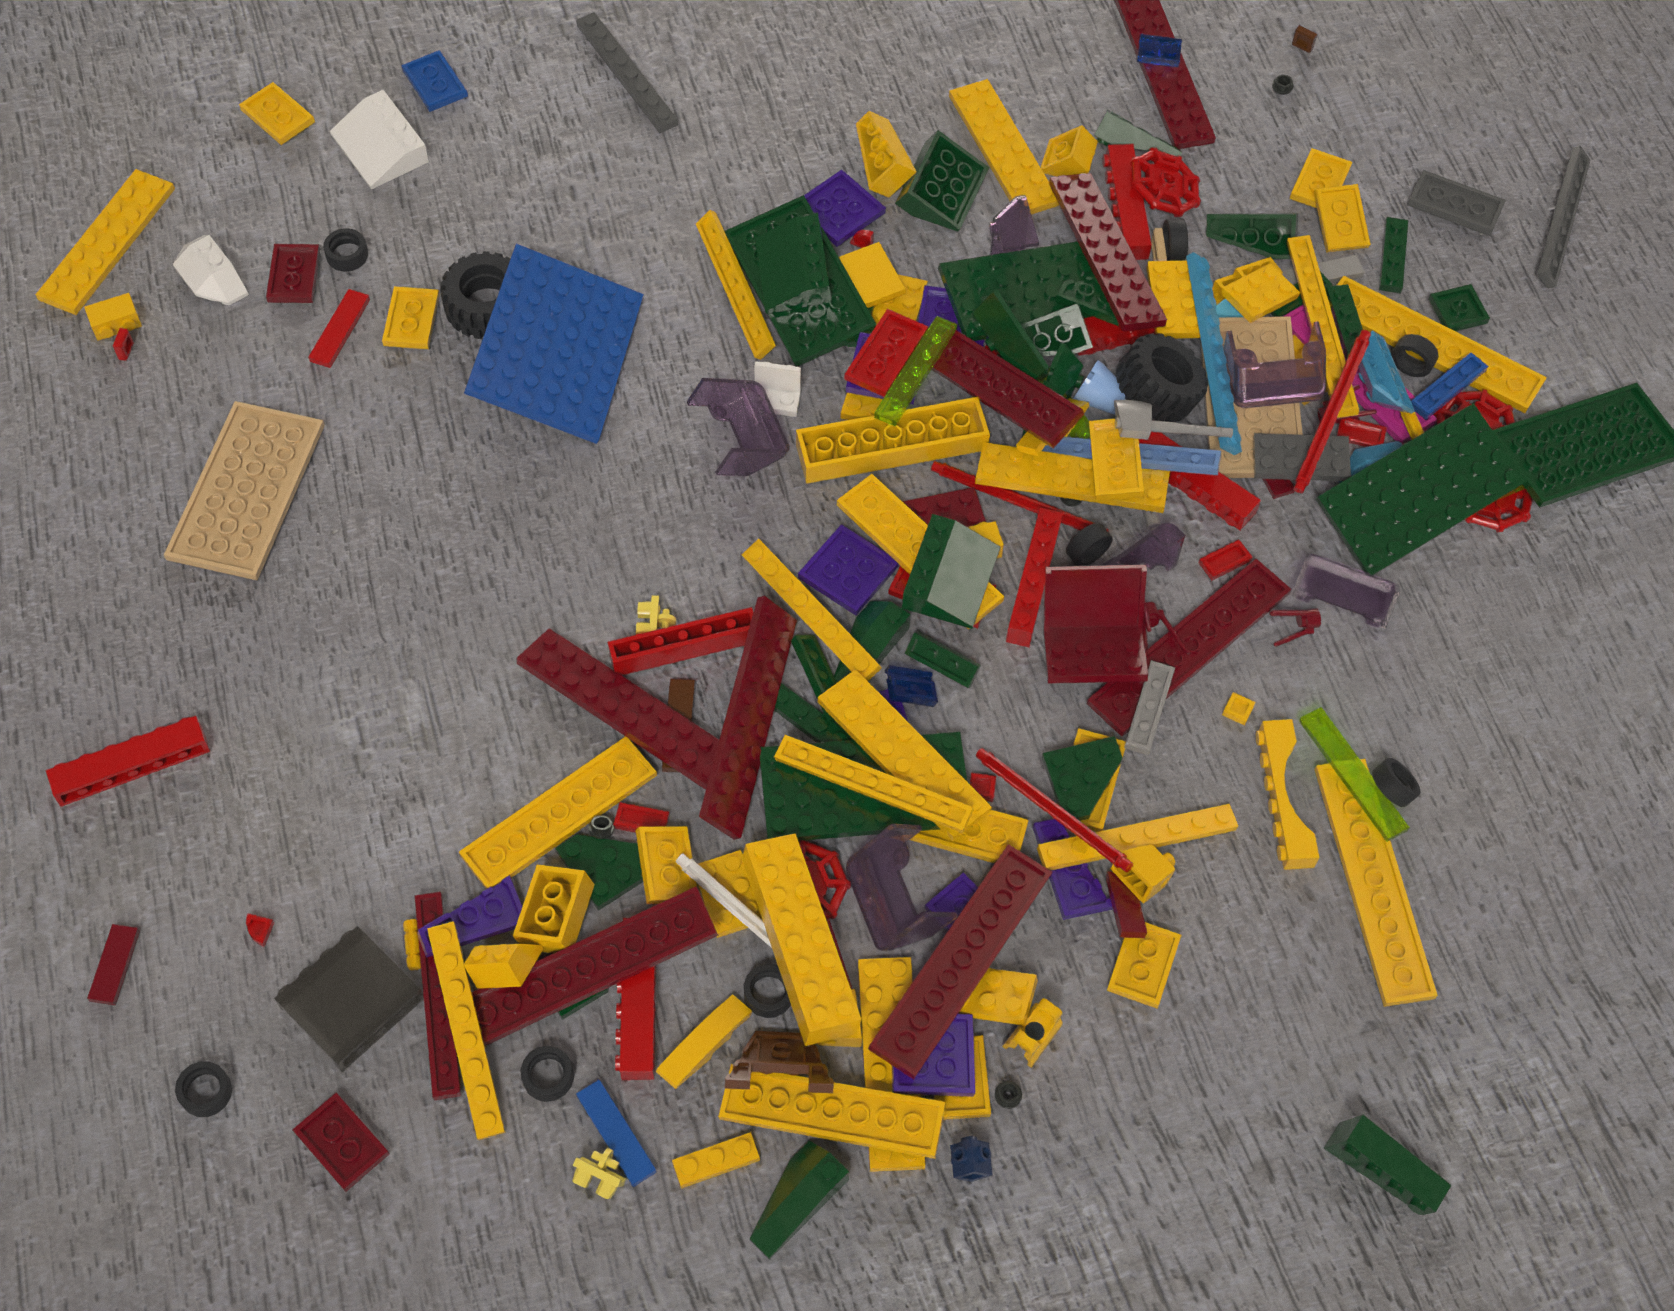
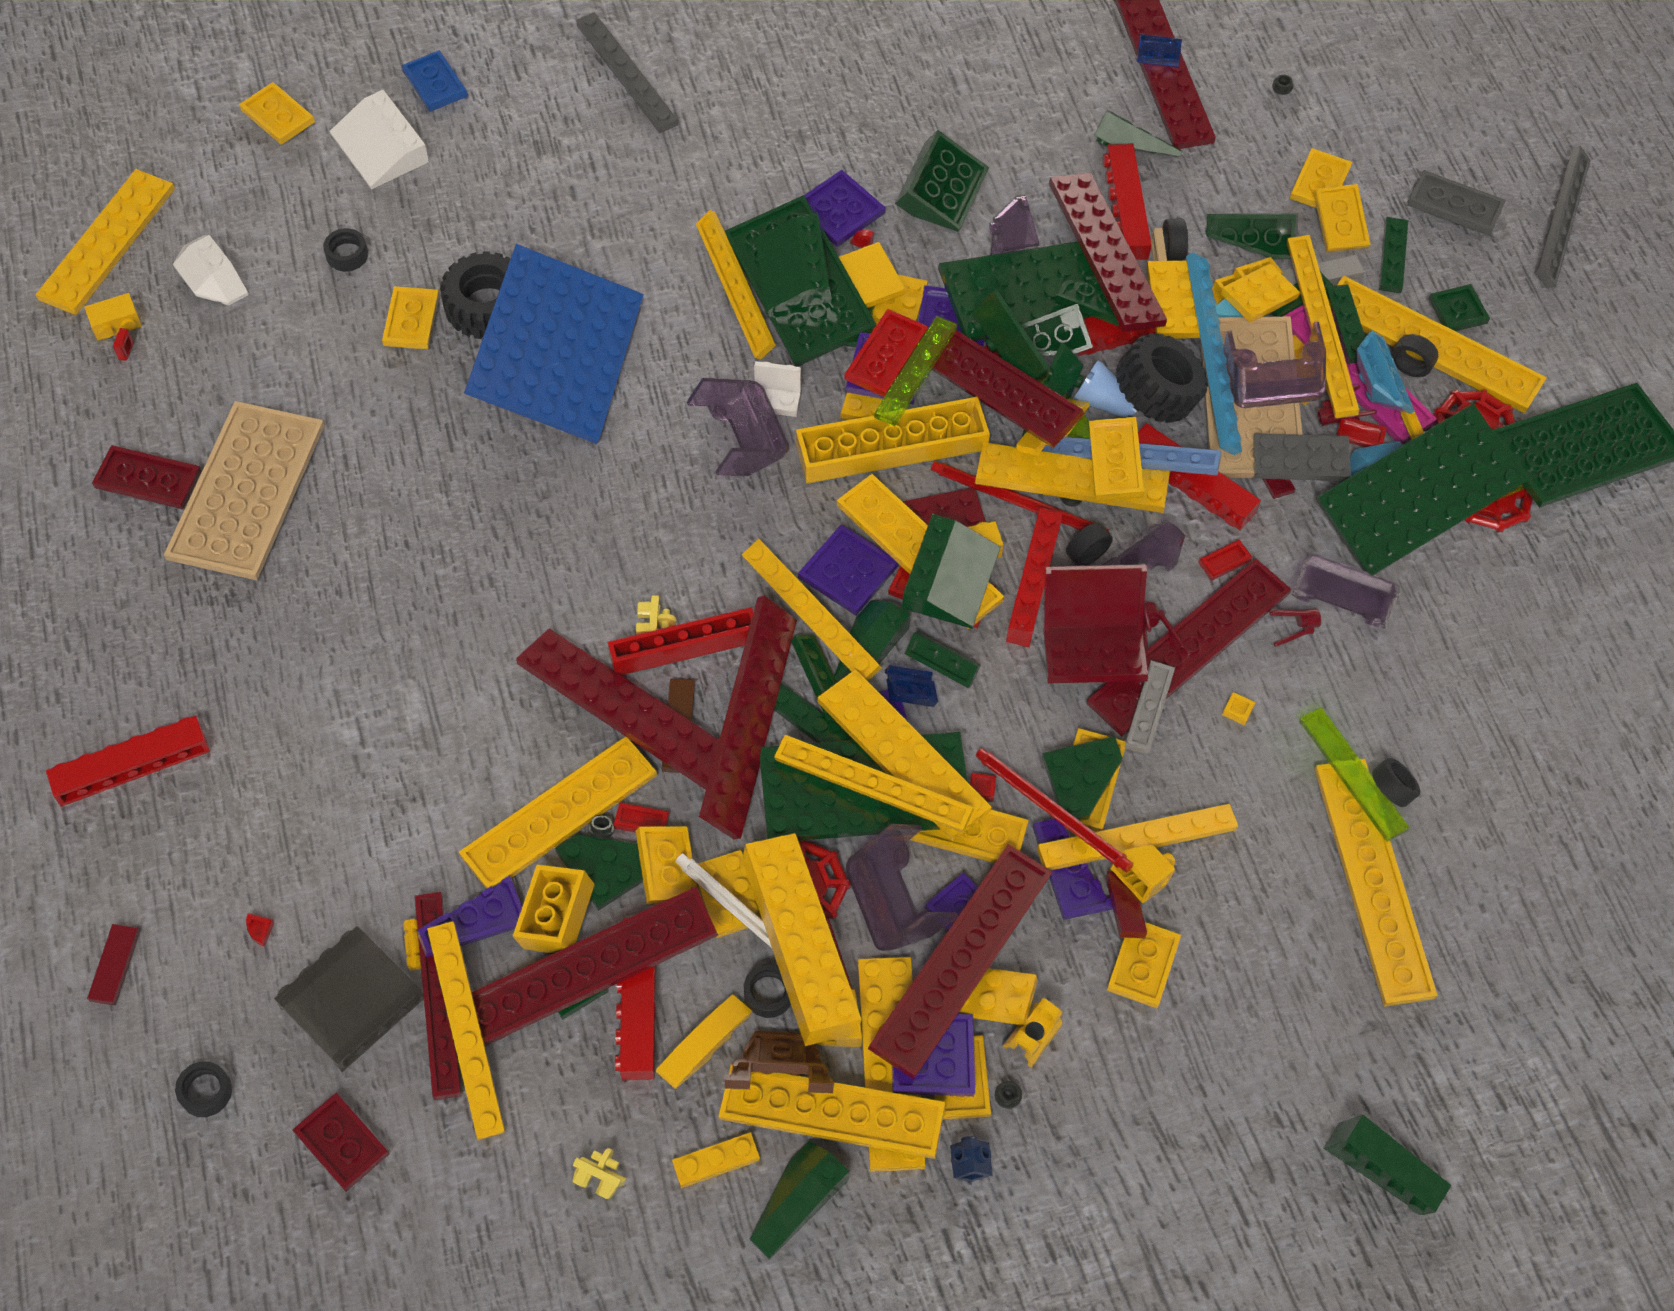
(147, 477): none -> dark red plate
(293, 273): dark red plate -> none
(339, 328): red tile -> none
(501, 964): yellow slope -> none
(538, 1055): black tyre -> none
(616, 1133): blue tile -> none
(883, 155): yellow wedge -> none
(1002, 145): yellow plate -> none
(1069, 153): yellow slope -> none
(1136, 421): light grey piece -> none
(1165, 167): red plate -> none
(1296, 841): yellow arch -> none
(1304, 39): reddish brown tile -> none
(1331, 412): red piece -> none
(1448, 385): blue tile -> none

